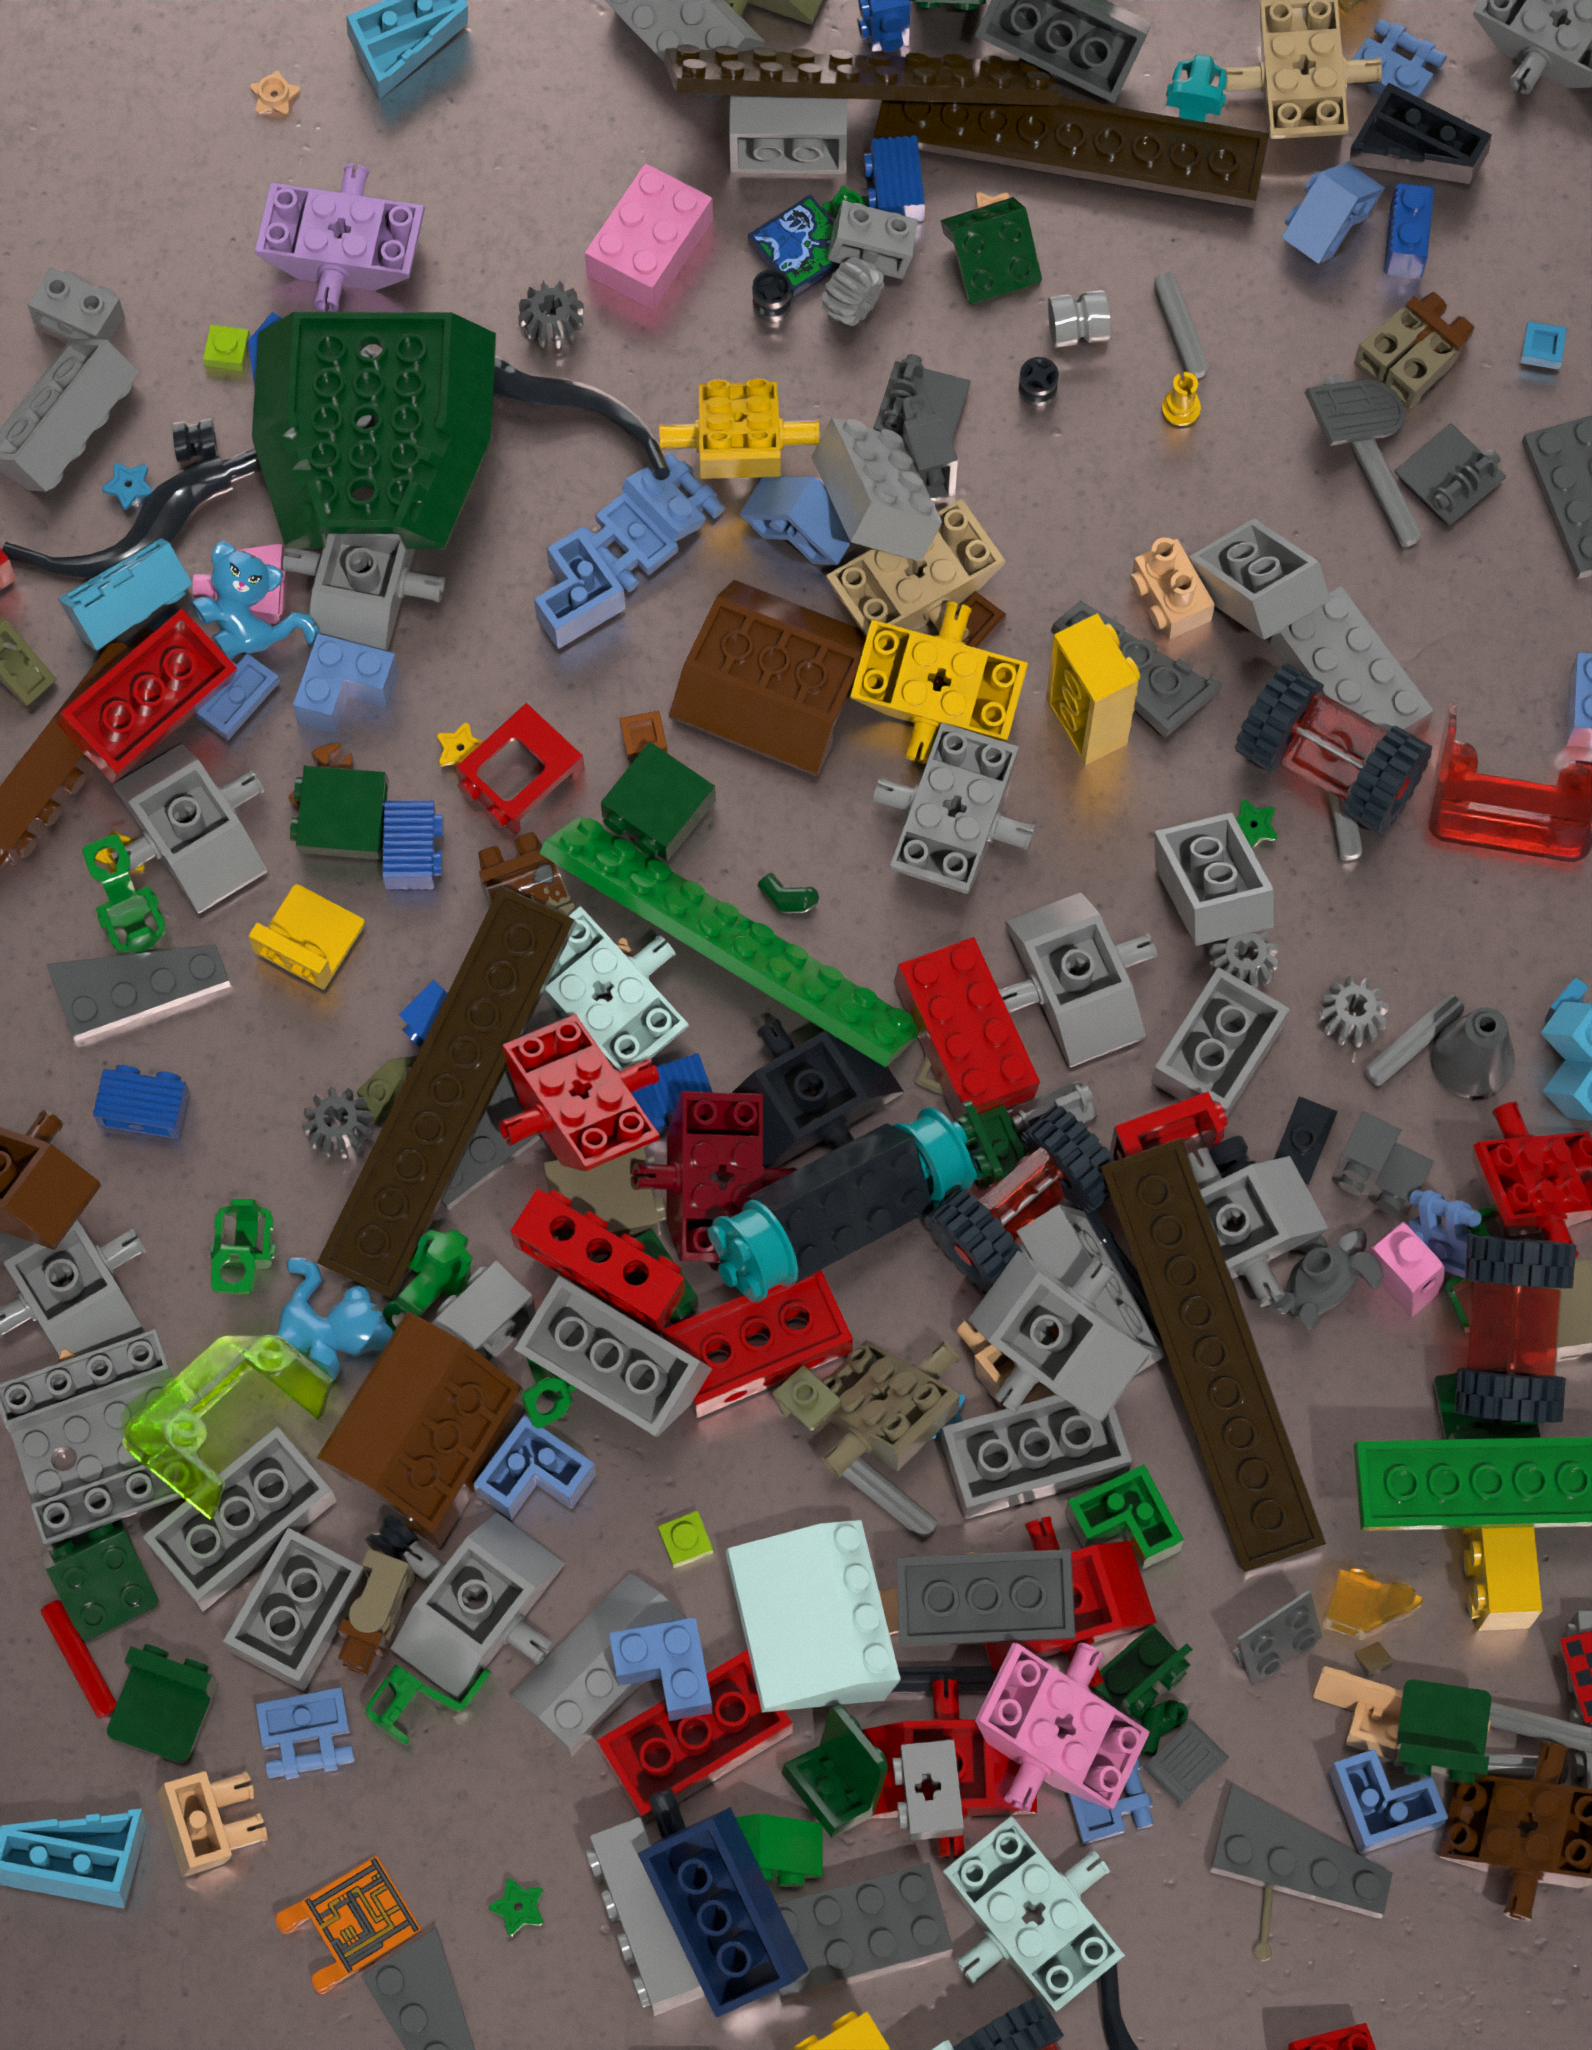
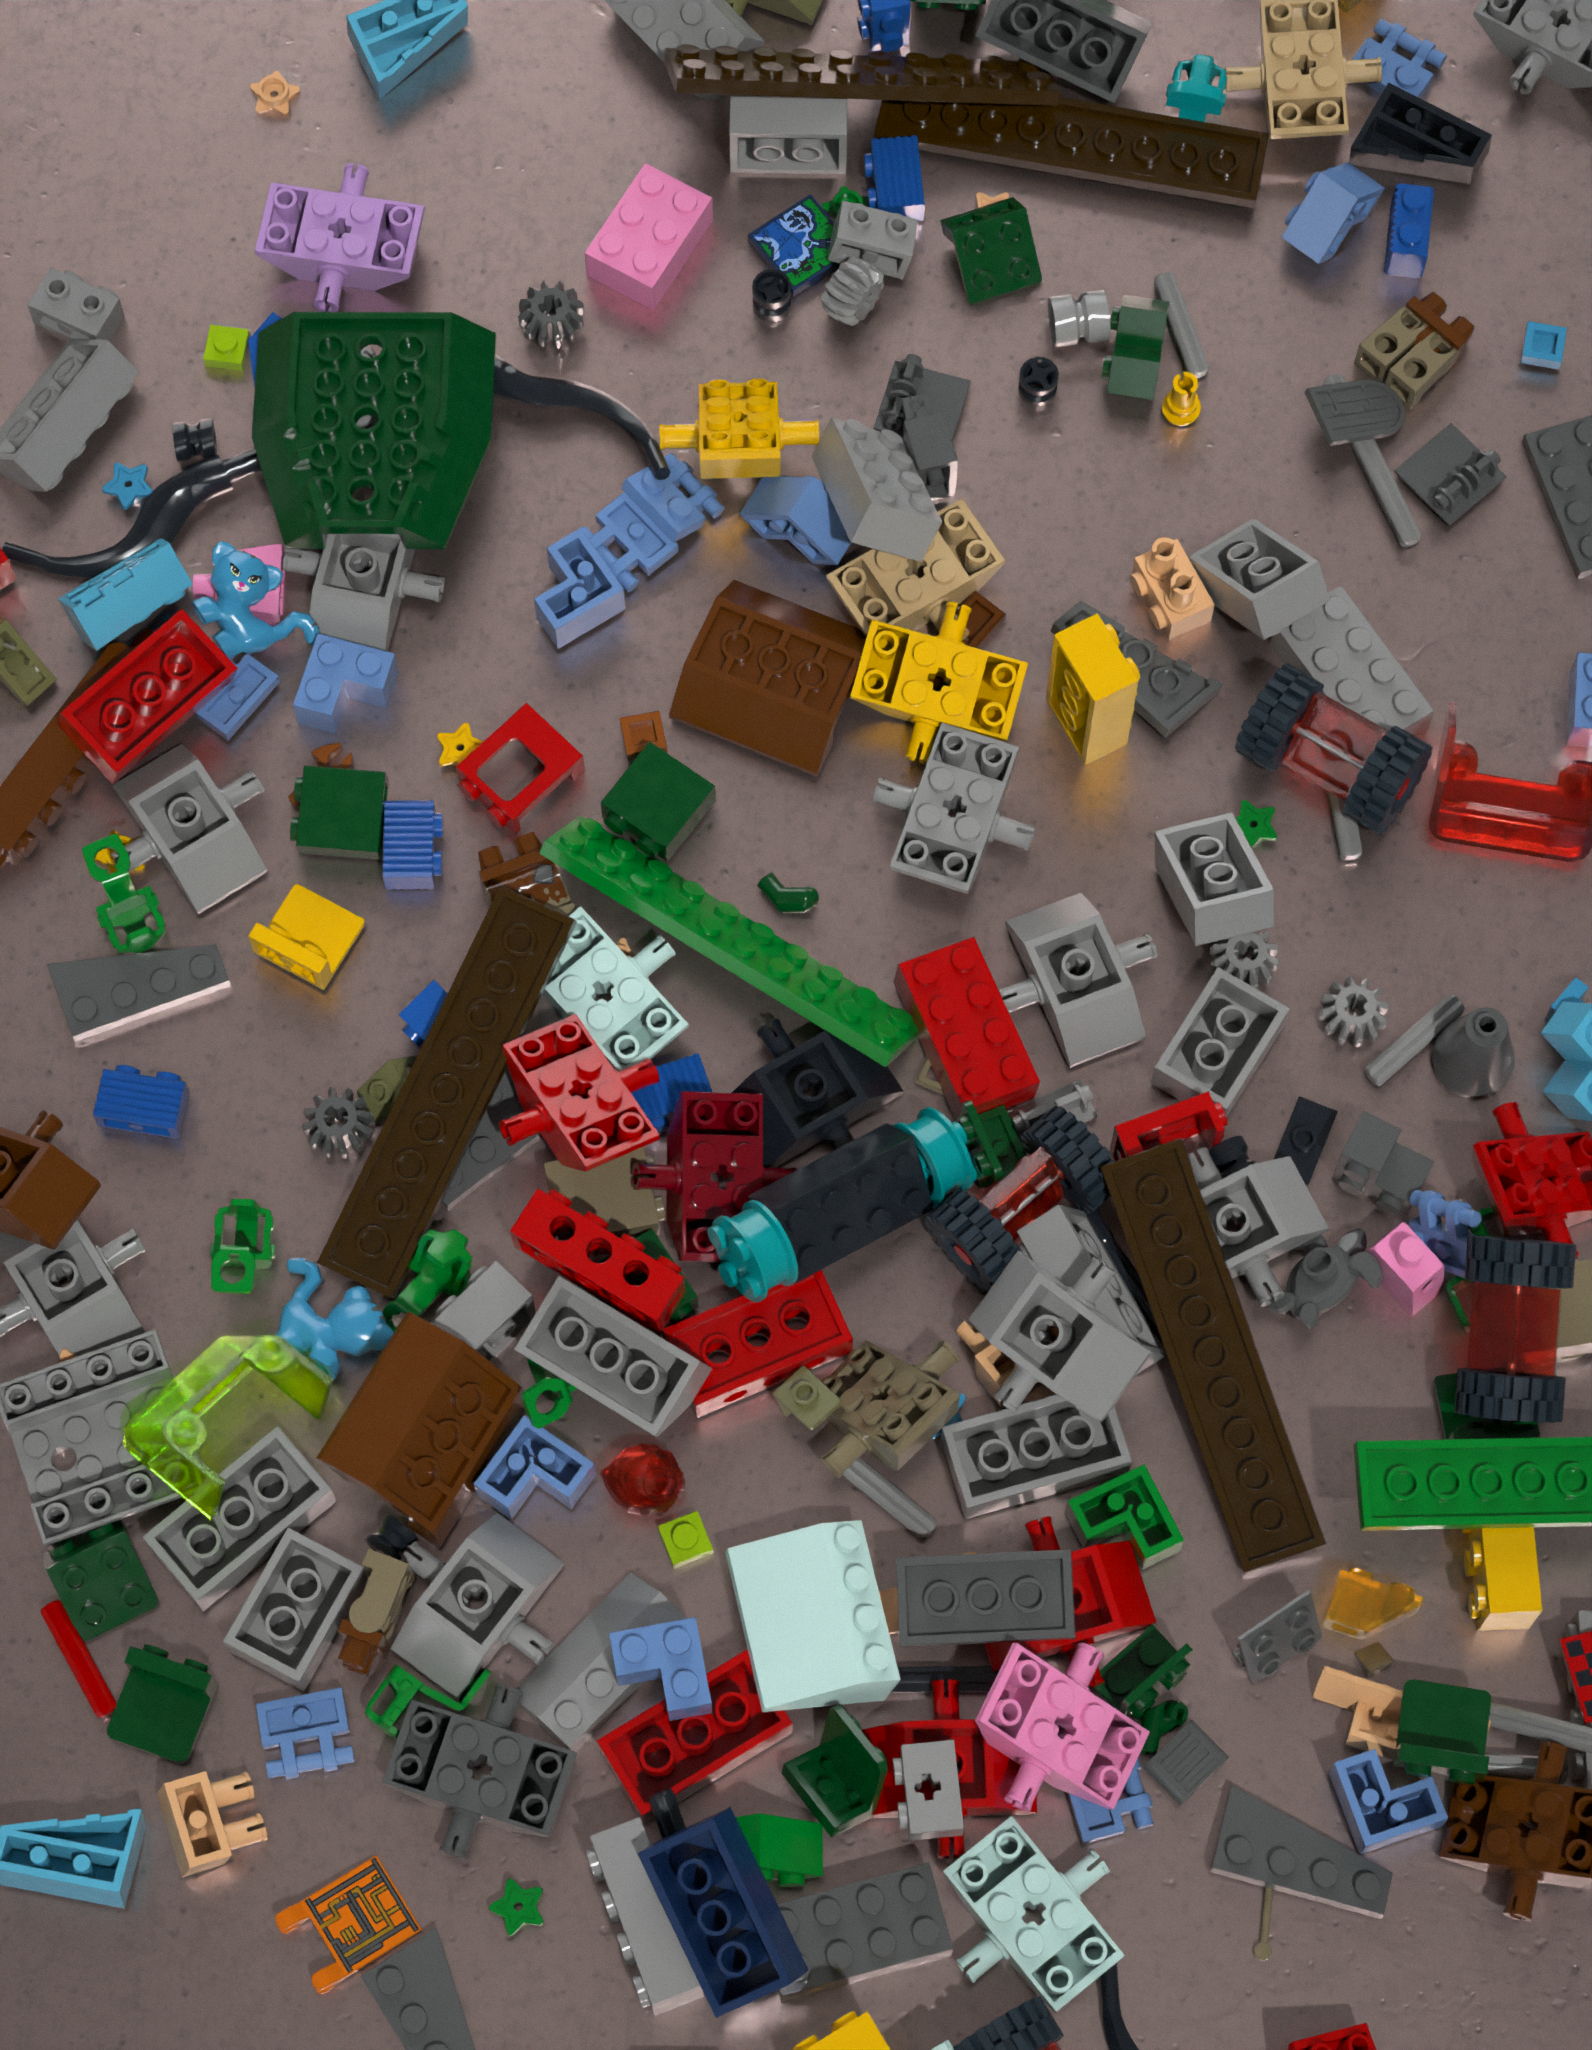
(437, 1759): none -> dark grey slope
(644, 1479): none -> clear red hair
(1137, 347): none -> dark green brick

